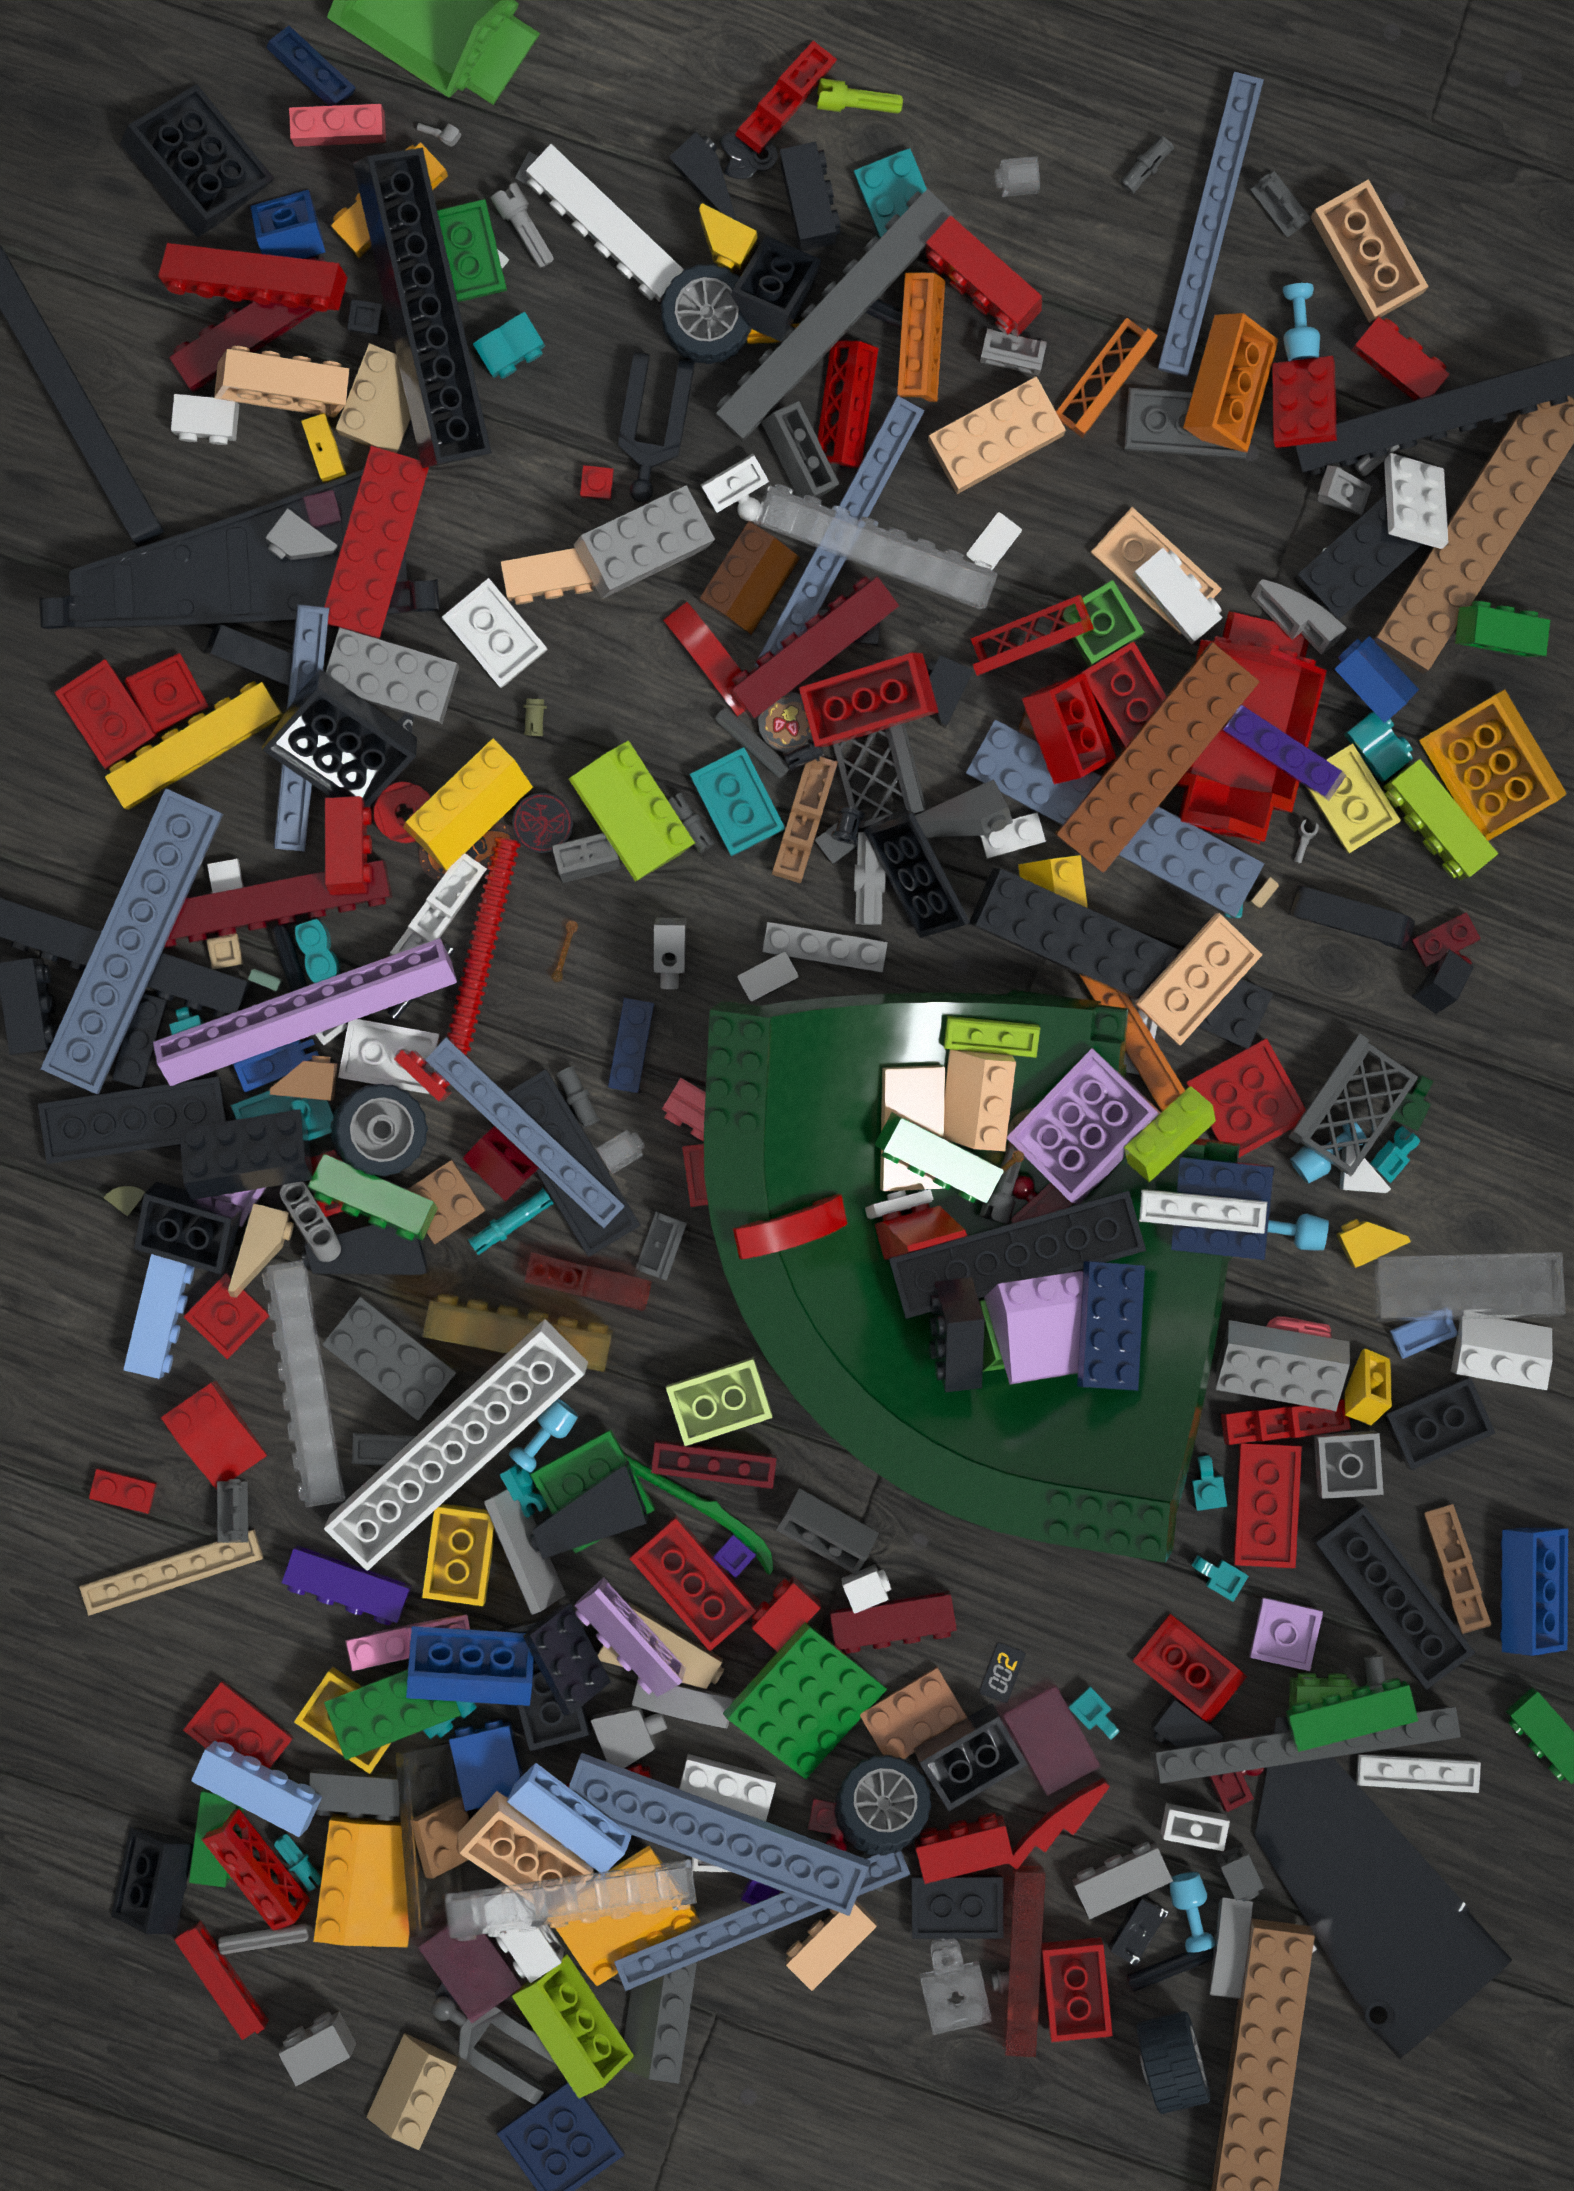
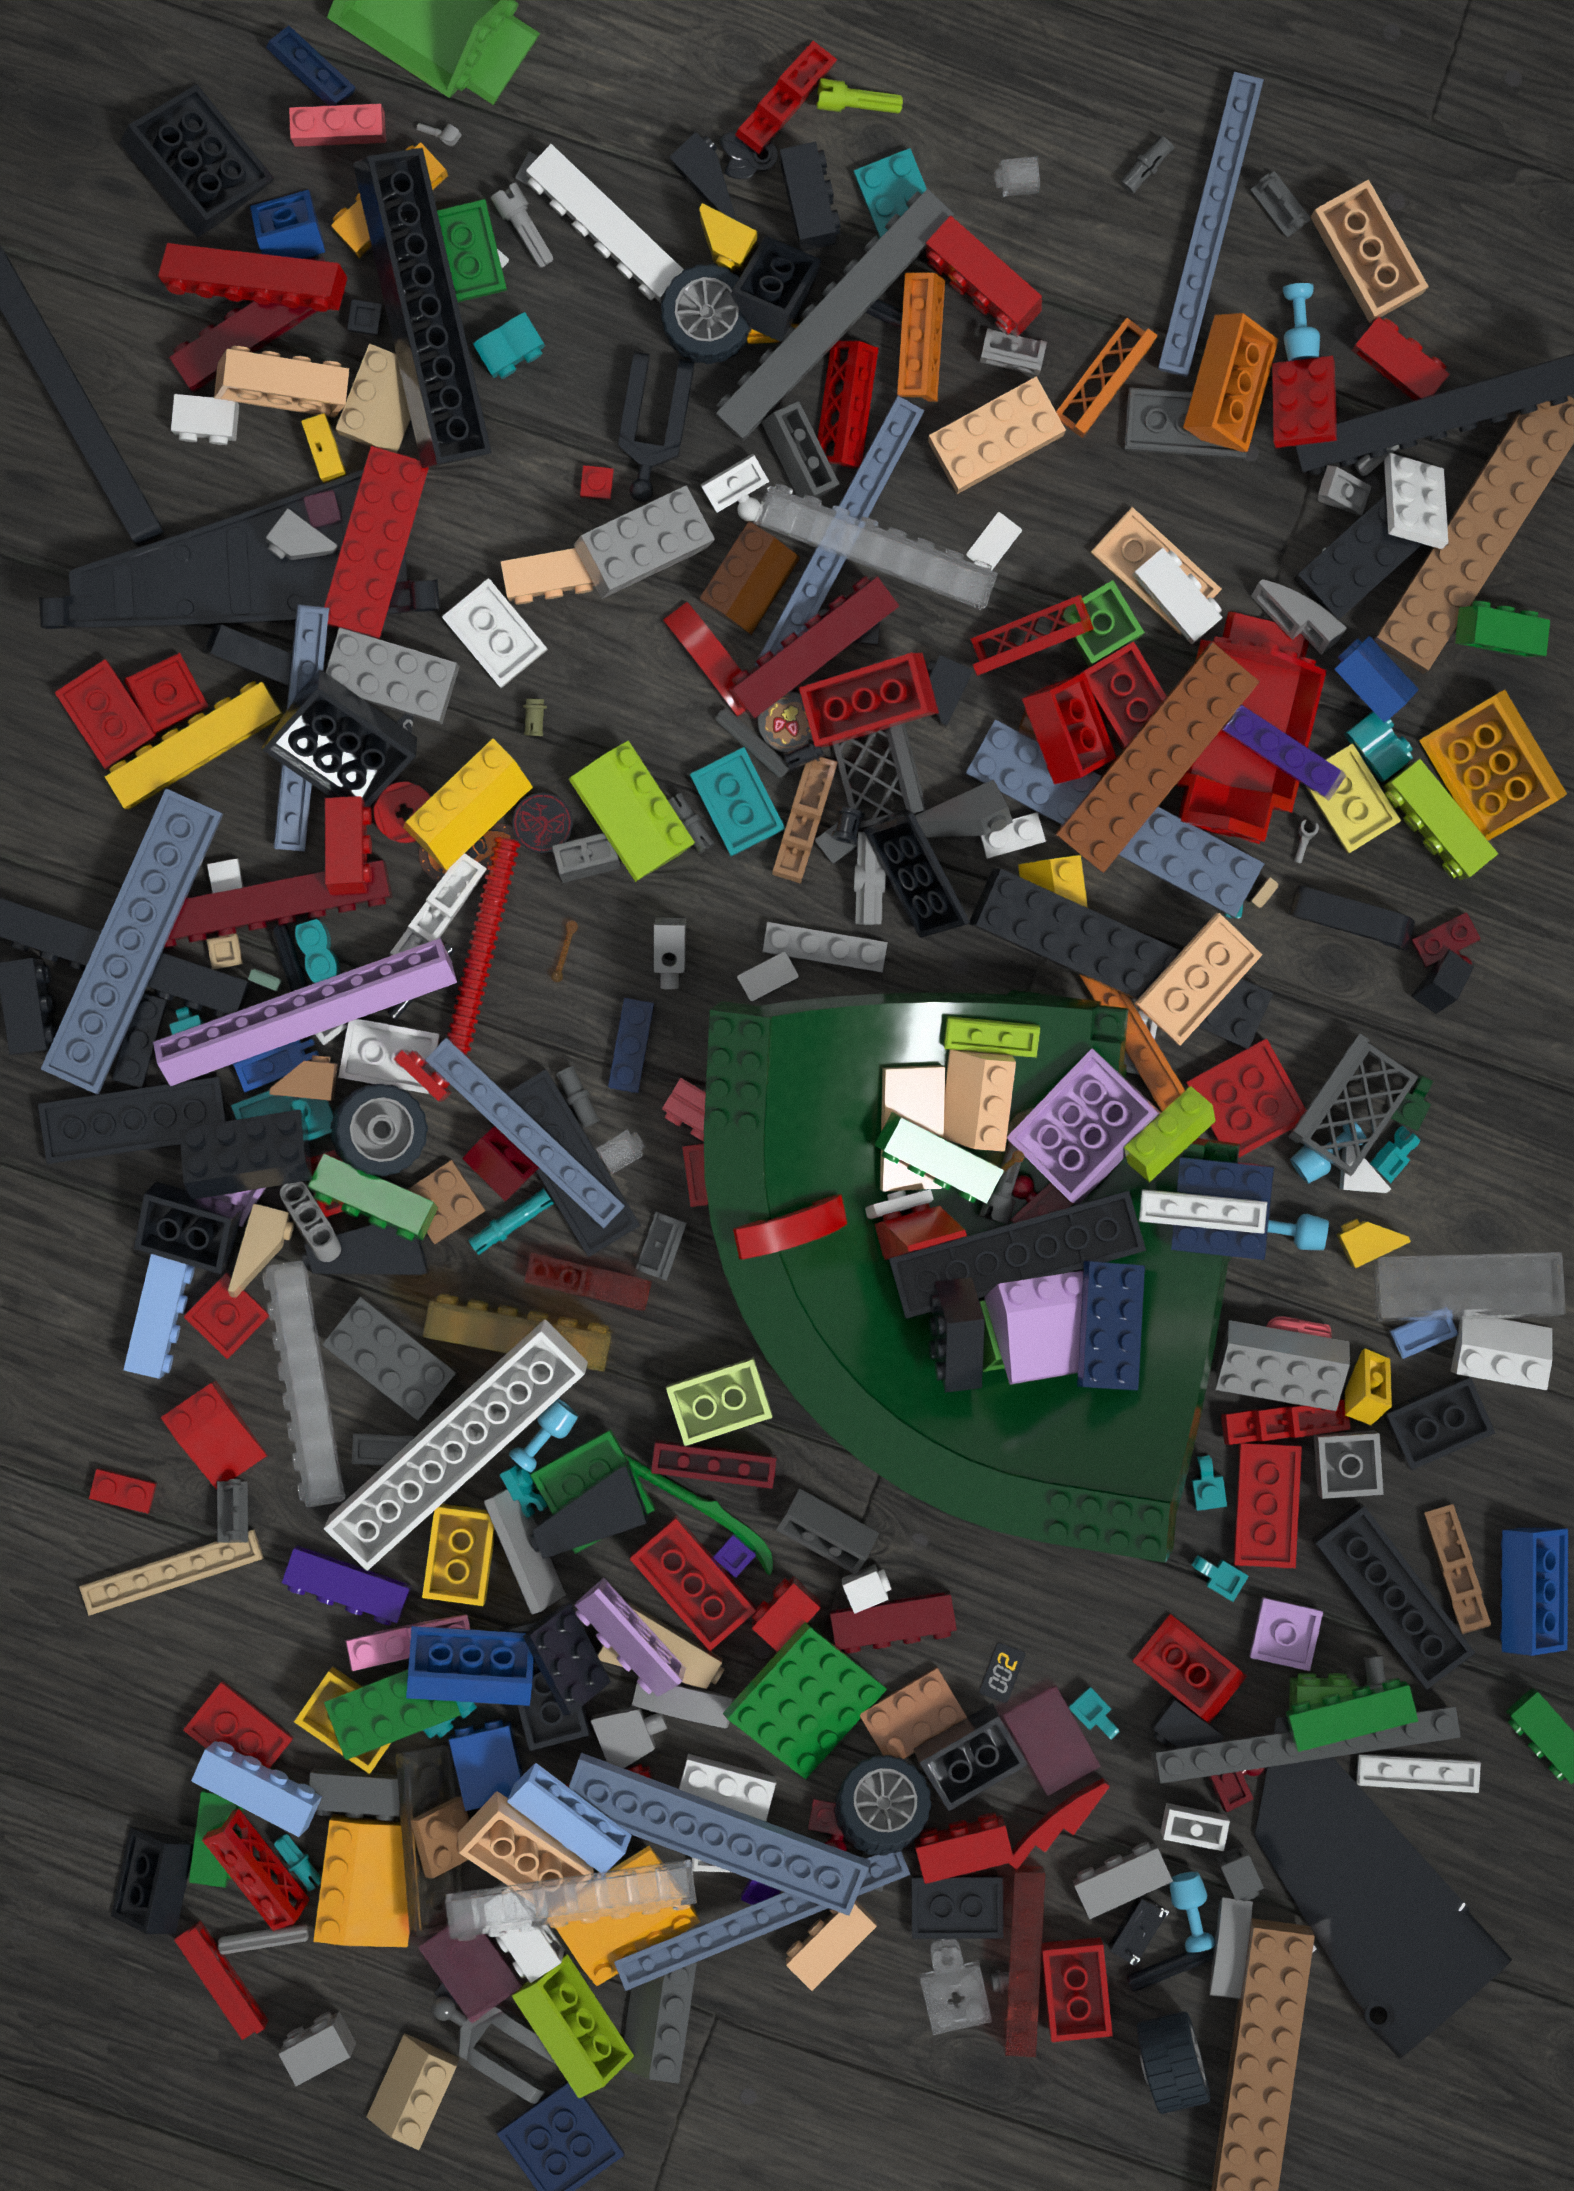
(125, 1198): olive tile -> none

